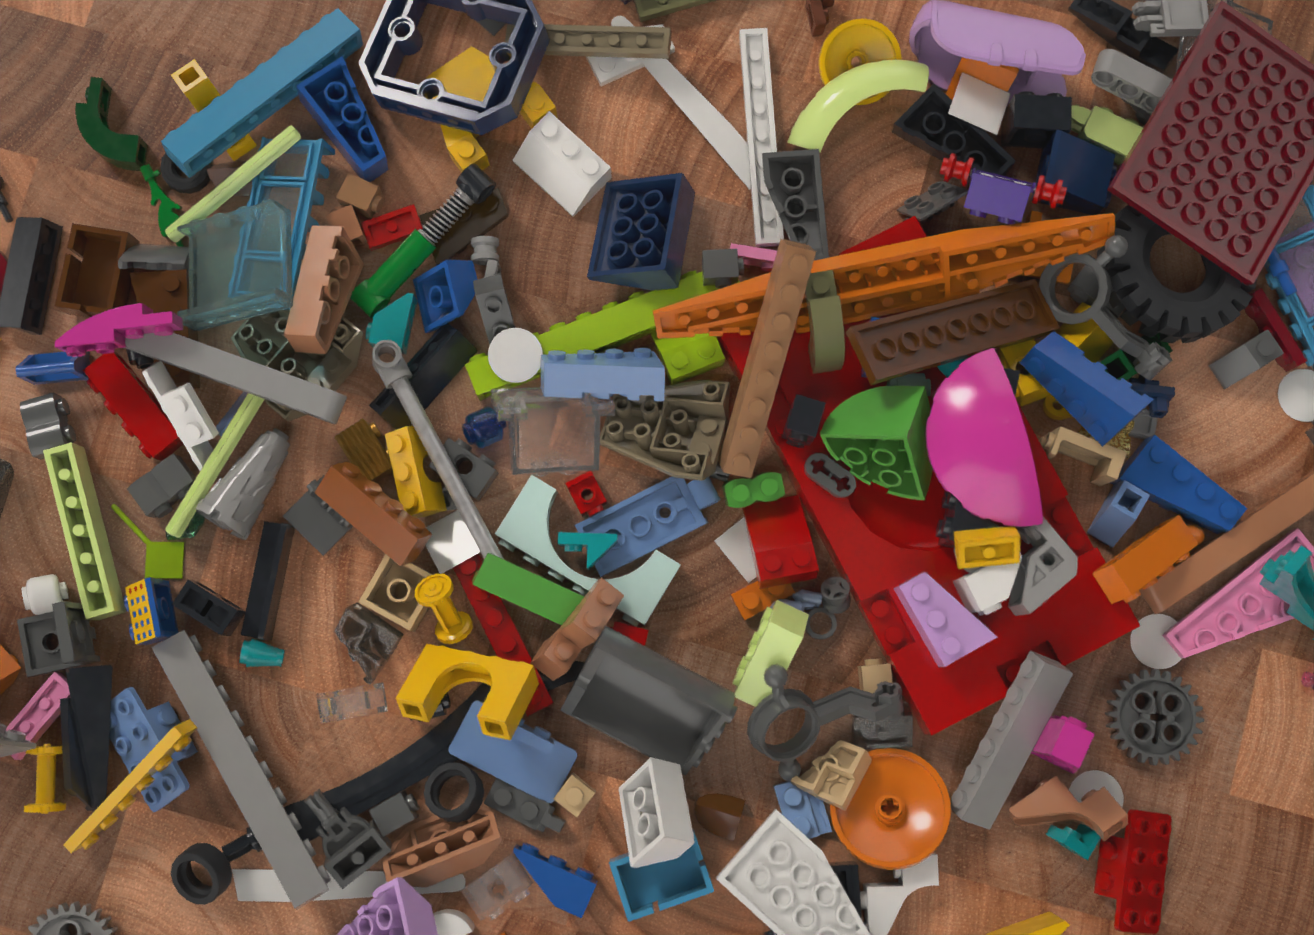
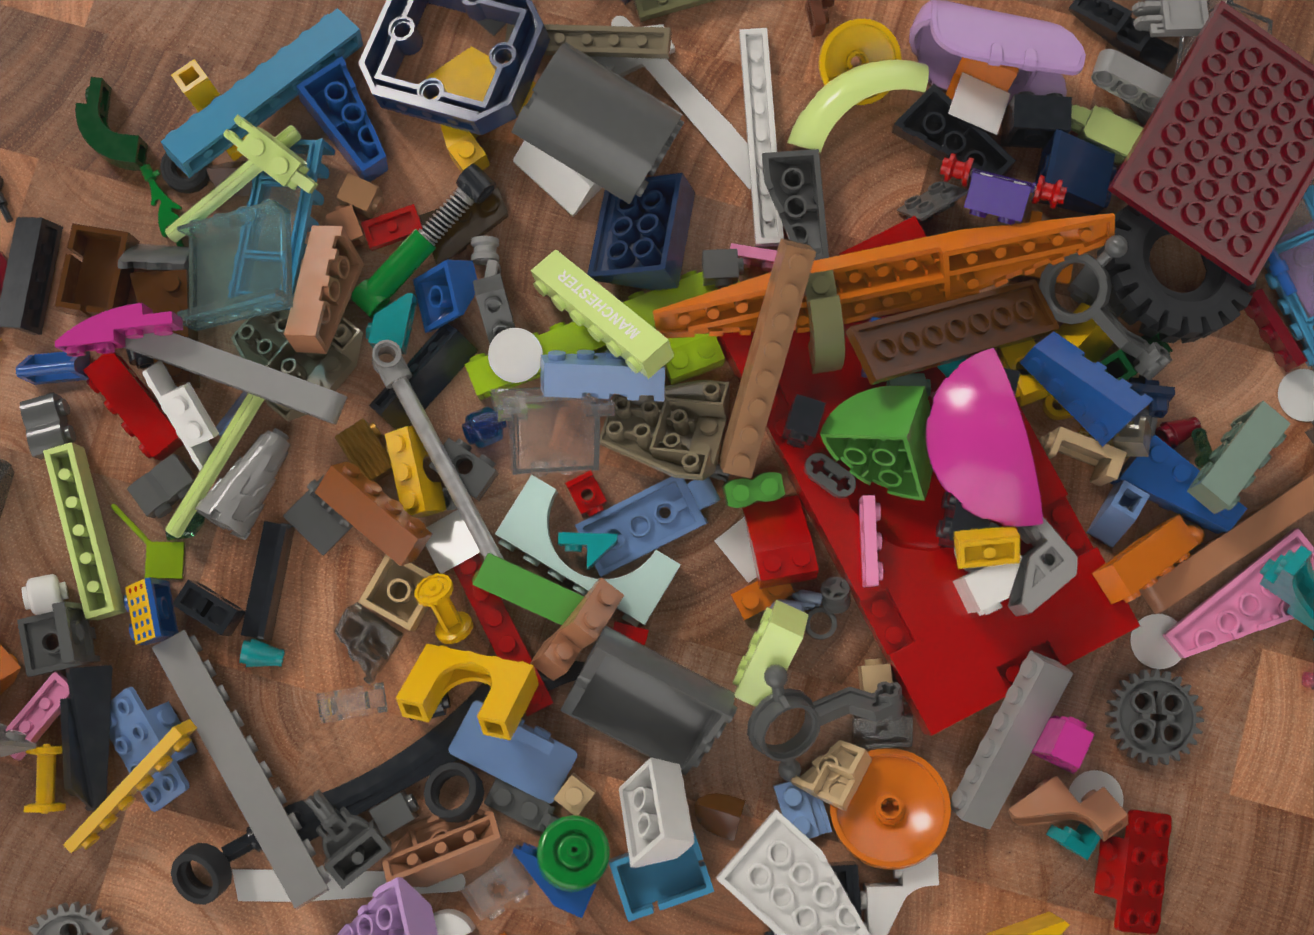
(272, 156): none -> yellowish green hinge
(573, 853): none -> green wheel
(598, 123): none -> dark grey cylinder
(603, 314): none -> yellowish green brick
(870, 541): none -> bright pink plate
(941, 620): lavender wedge -> none
(1135, 439): none -> dark tan panel
(1177, 431): none -> dark red cone
(1201, 446): none -> clear green arm
(1238, 457): none -> sand green wedge
(1246, 359): dark grey slope -> none

